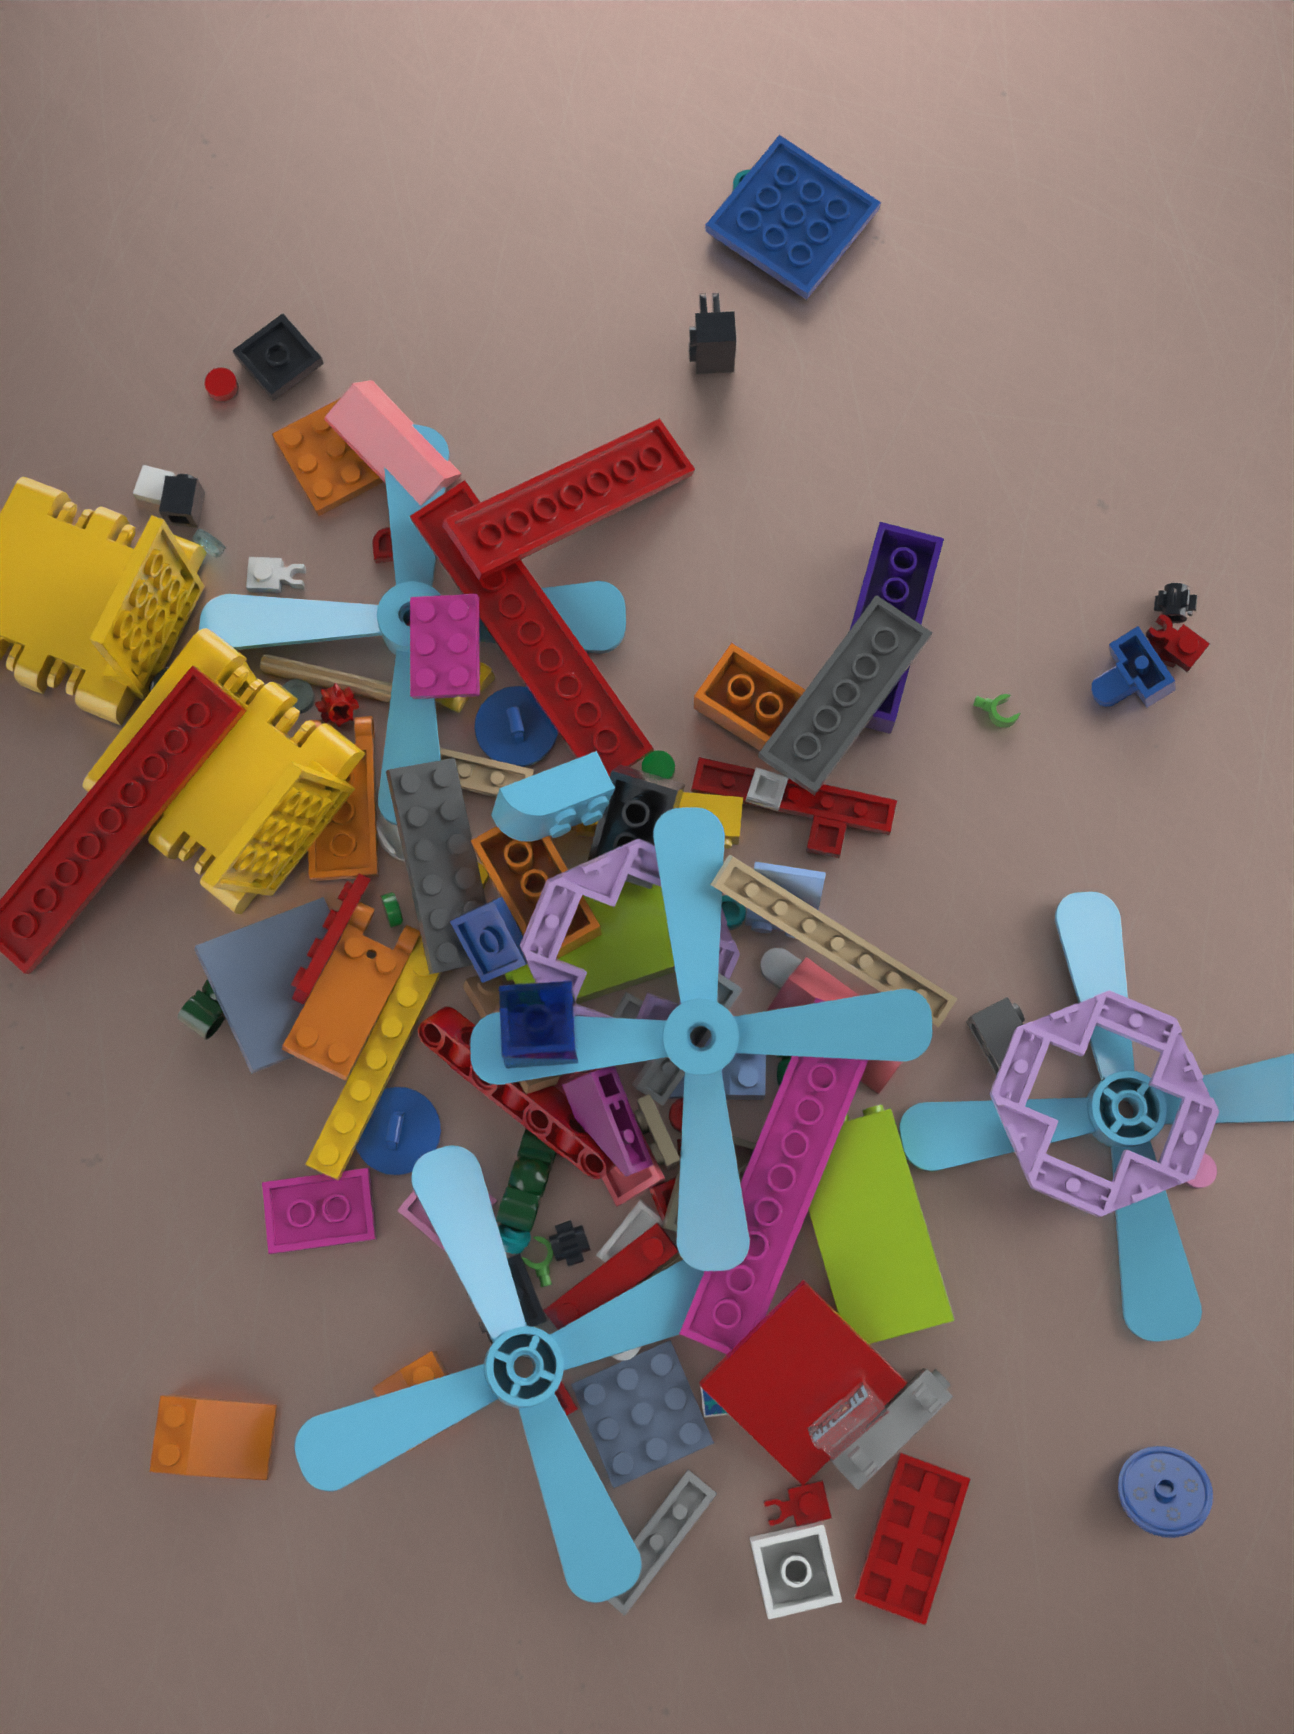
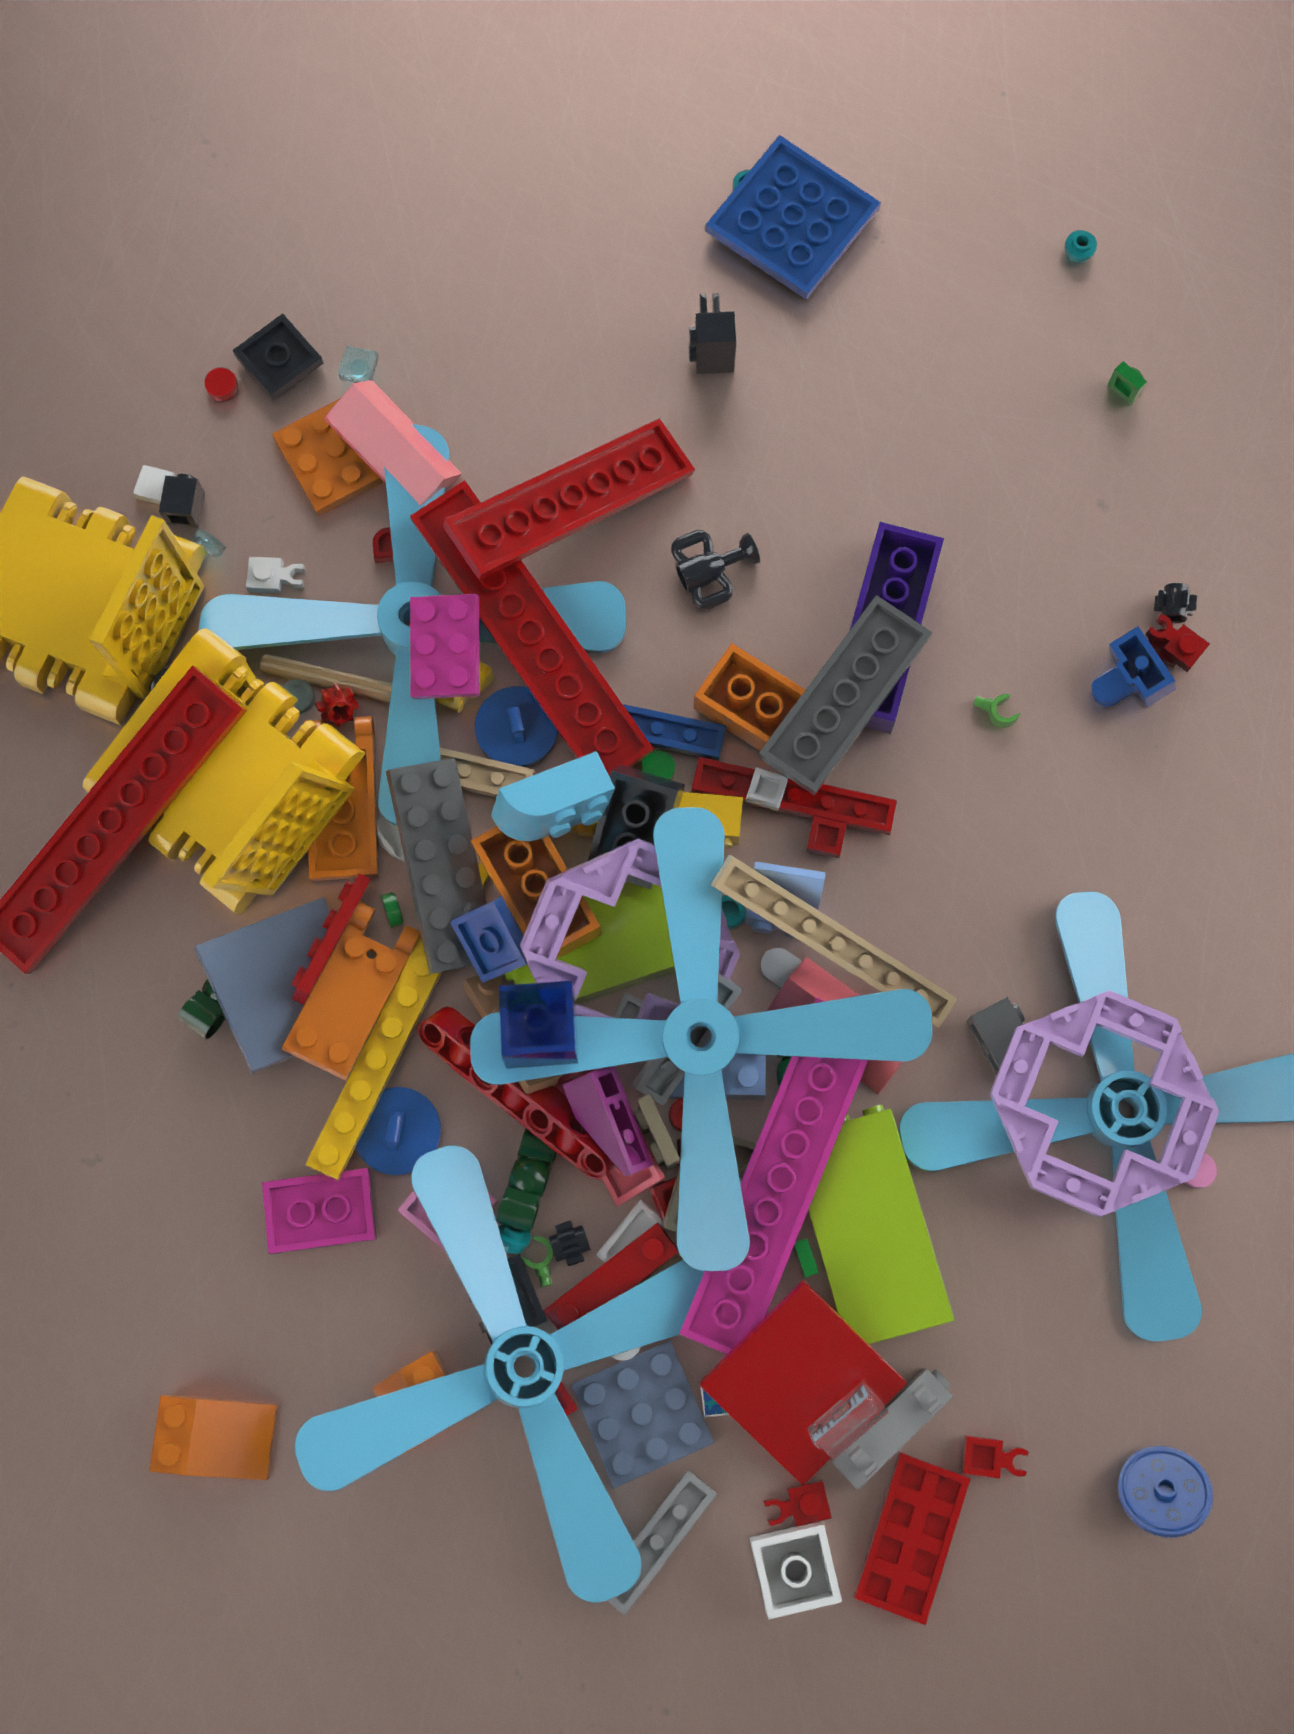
(358, 364): none -> clear light blue plate
(679, 732): none -> blue plate
(709, 566): none -> black piece
(805, 1258): none -> green tile
(986, 1457): none -> red plate
(1079, 253): none -> teal plate
(1127, 382): none -> green plate

